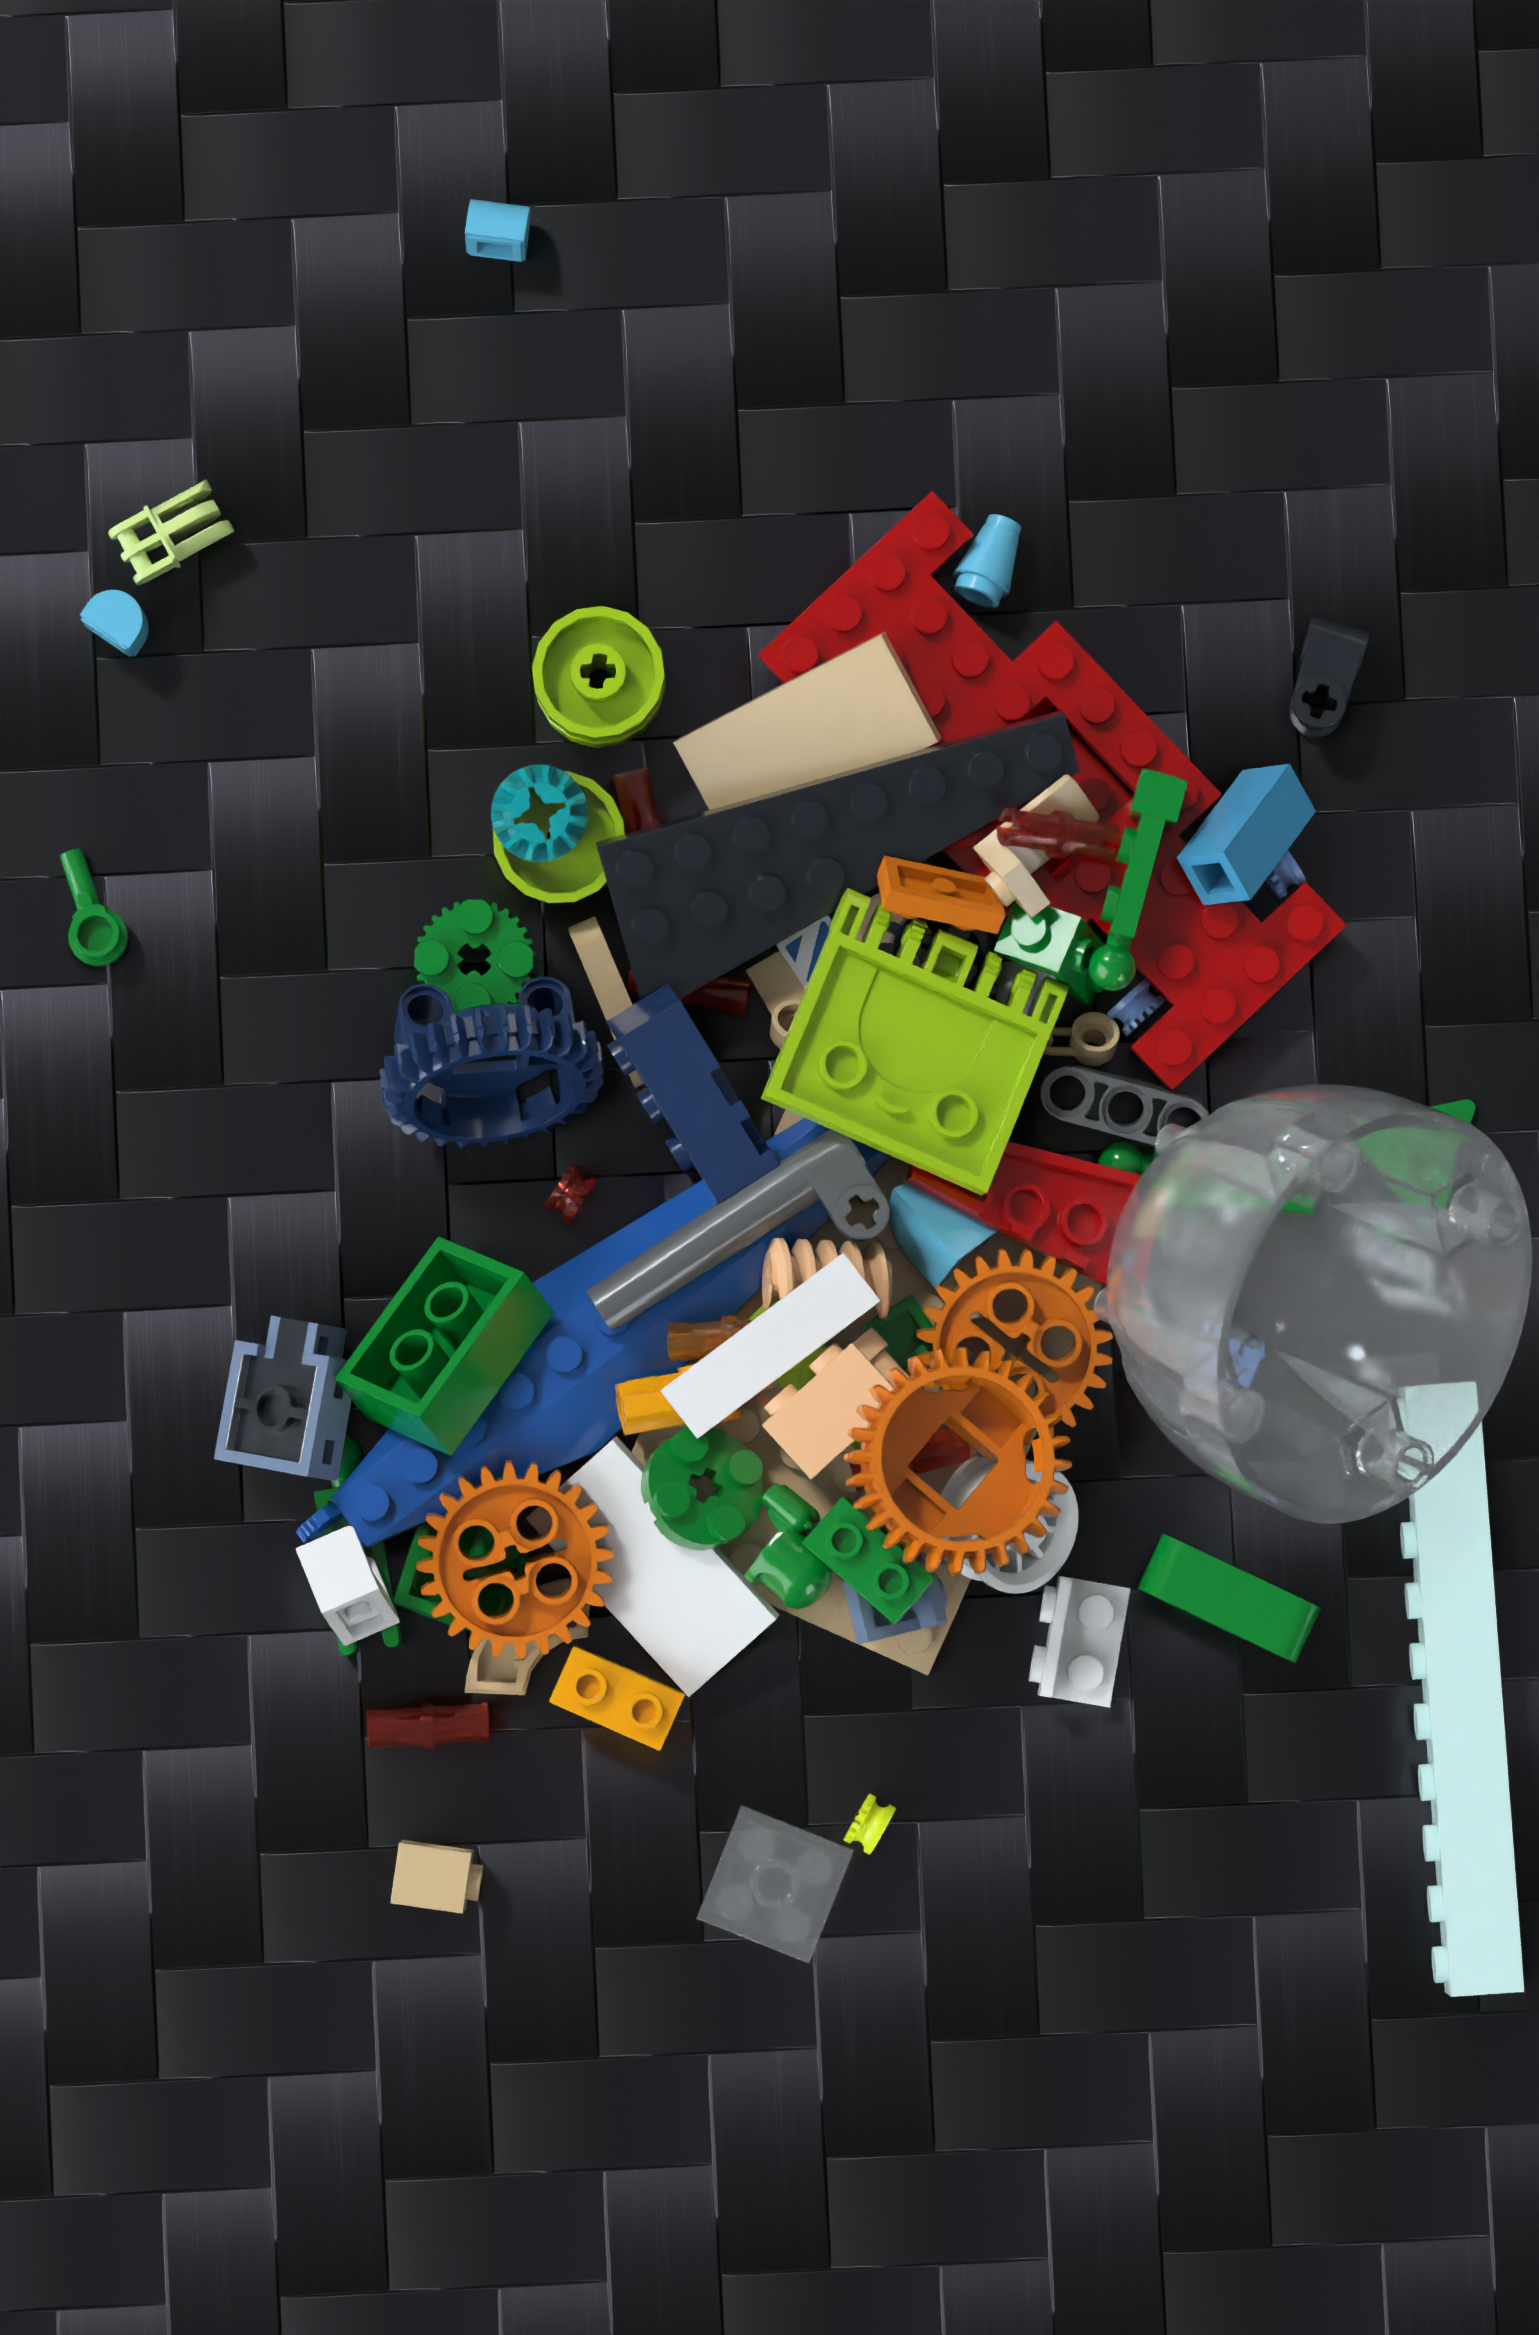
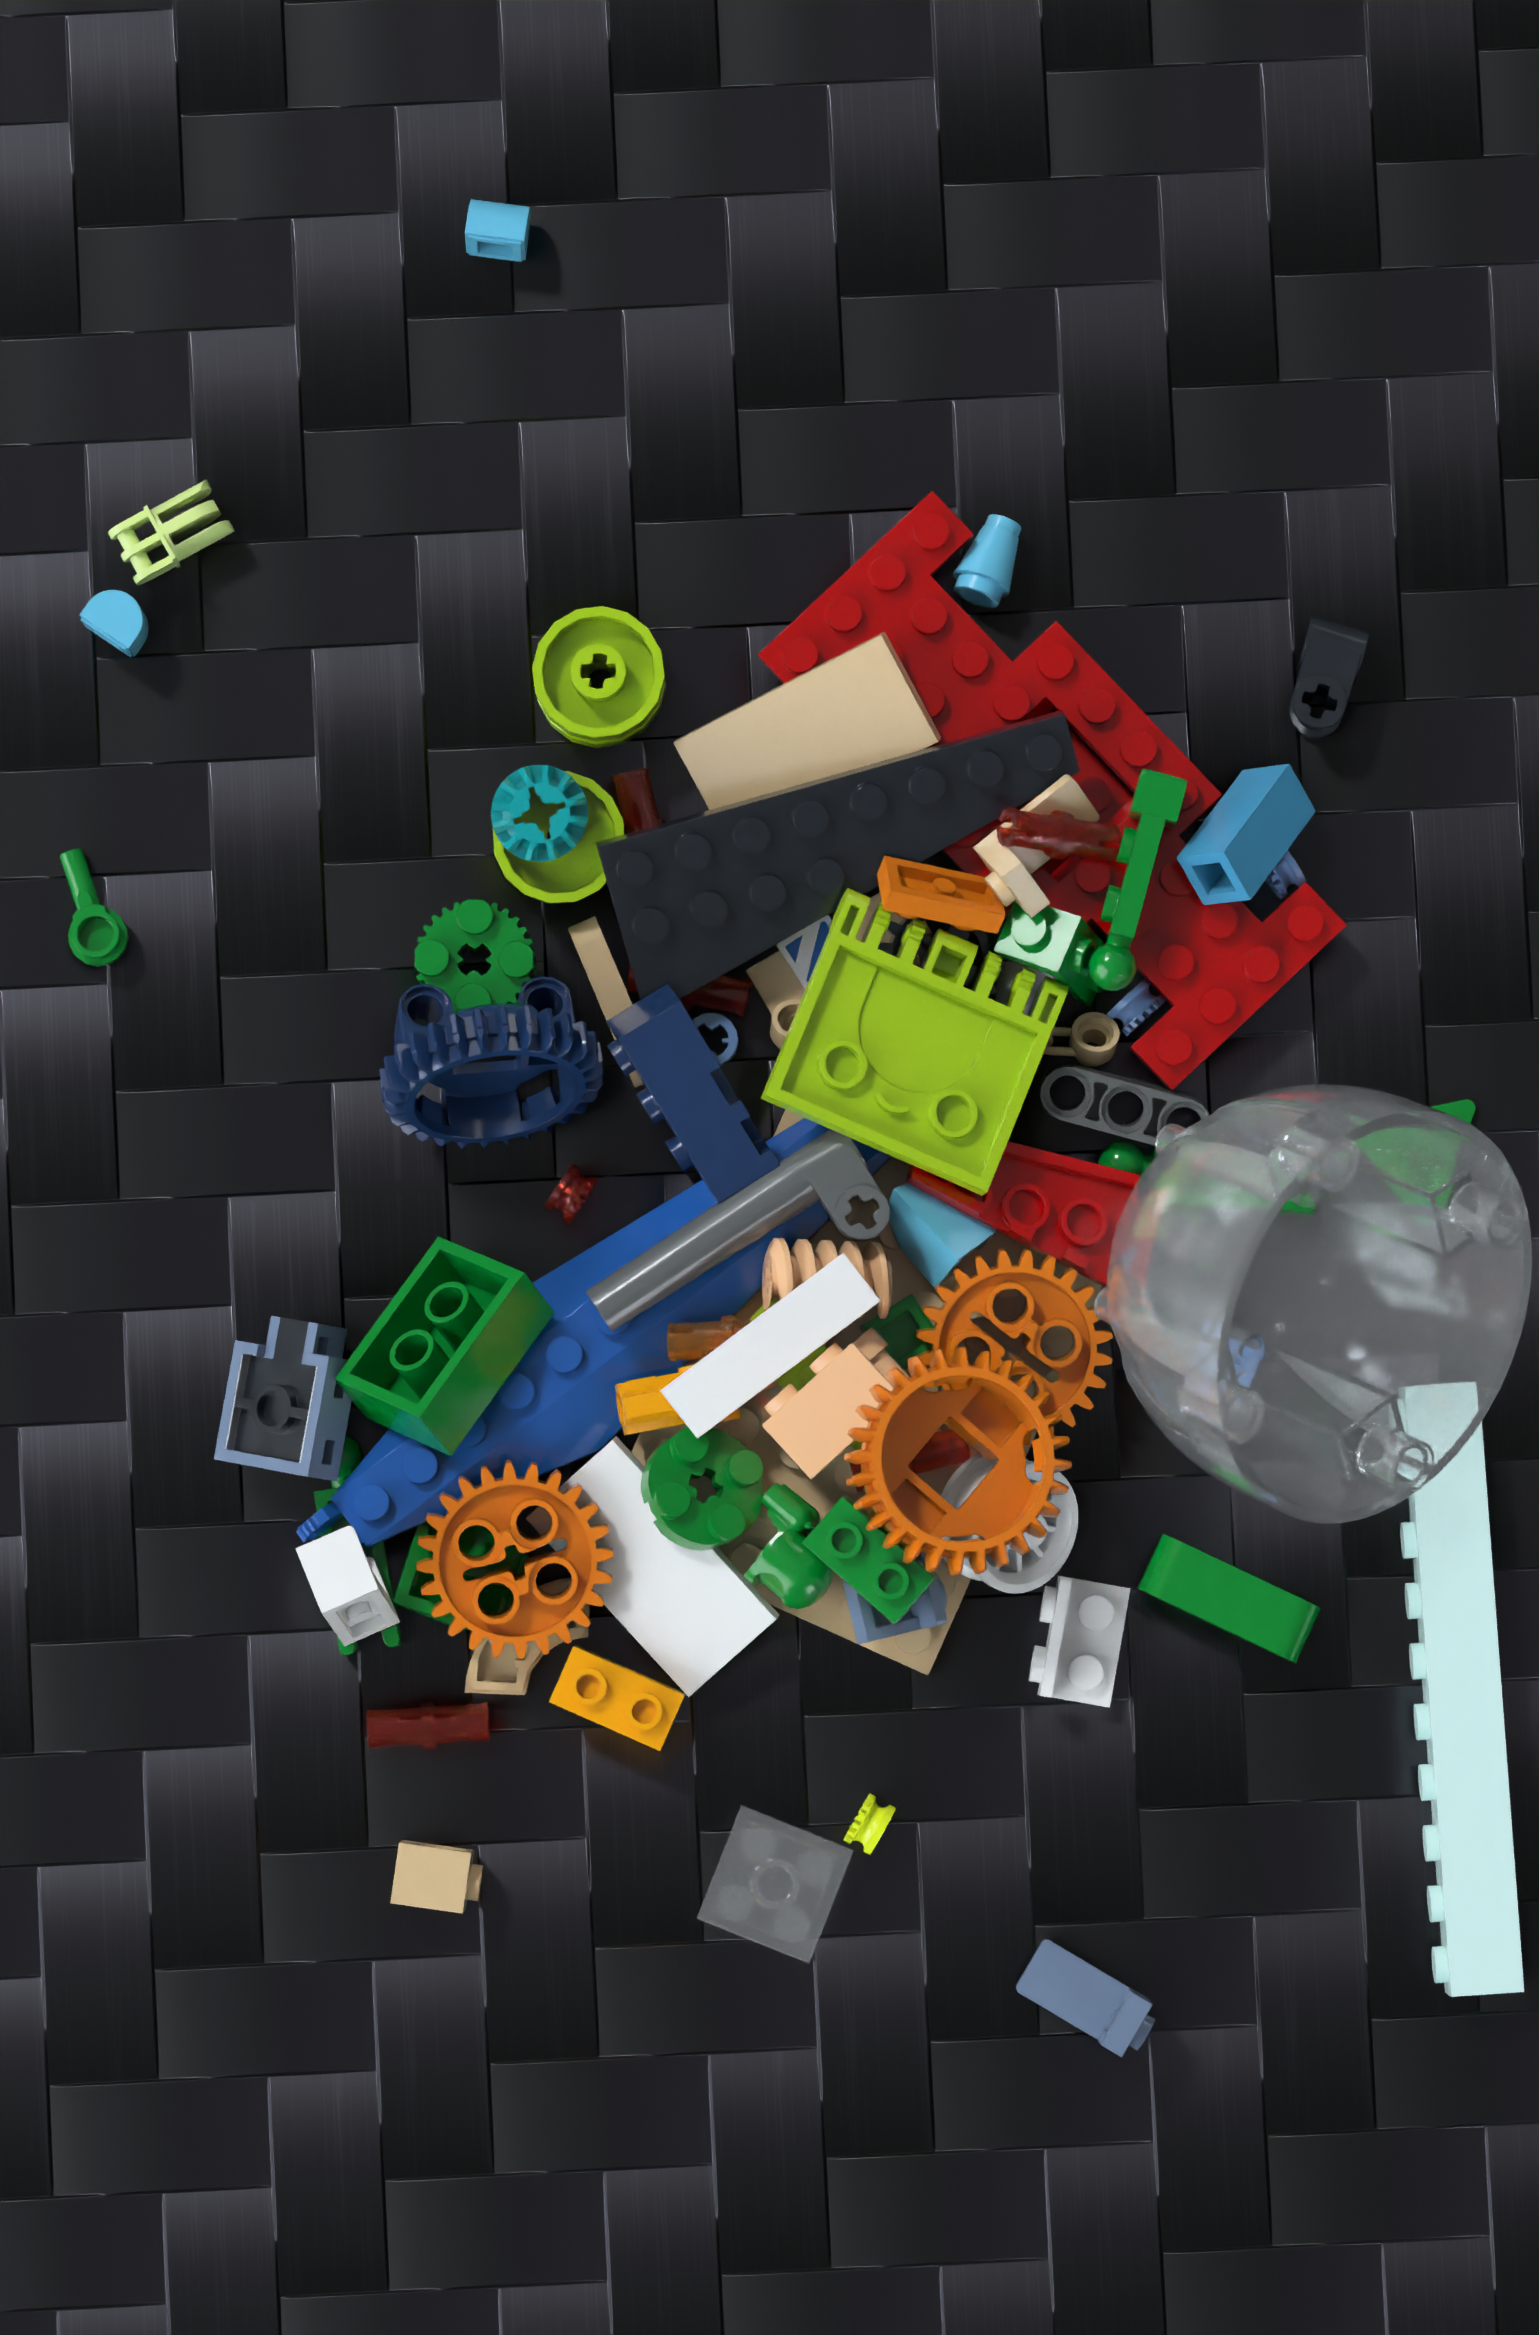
(712, 1022): none -> medium blue bush
(1086, 1998): none -> sand blue bracket

